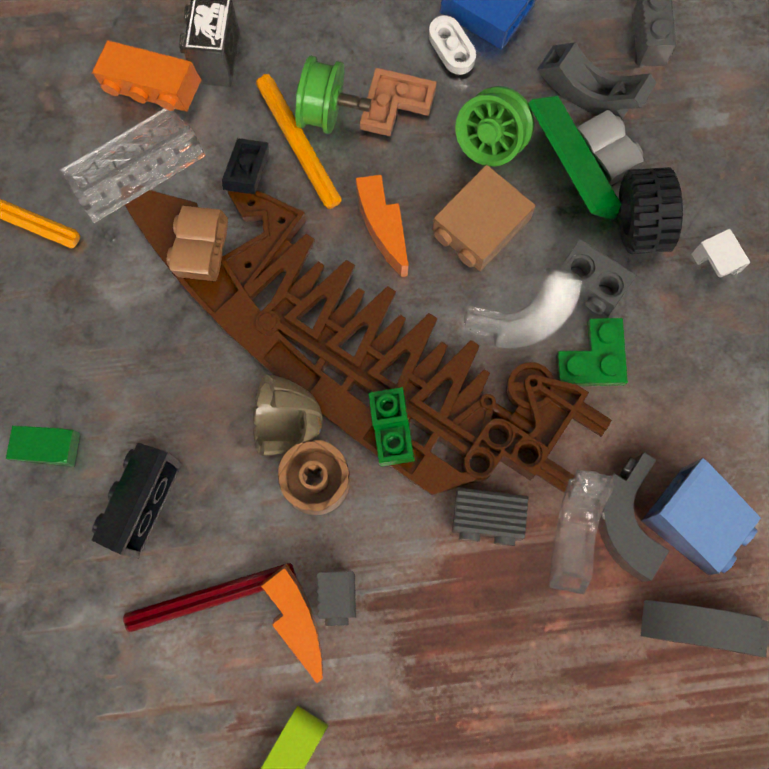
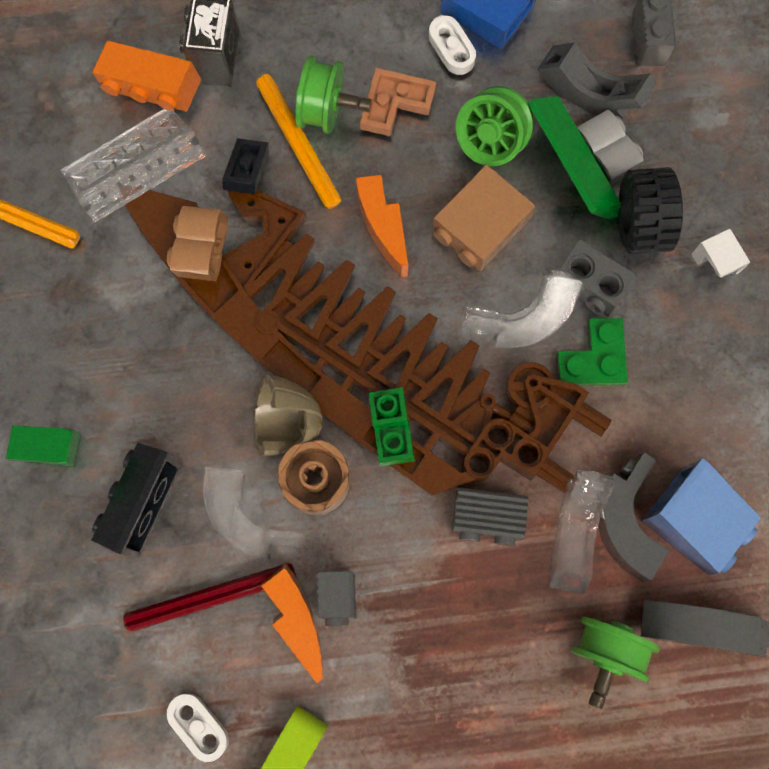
(194, 730): none -> white plate
(226, 512): none -> clear arch
(615, 652): none -> bright green wheel

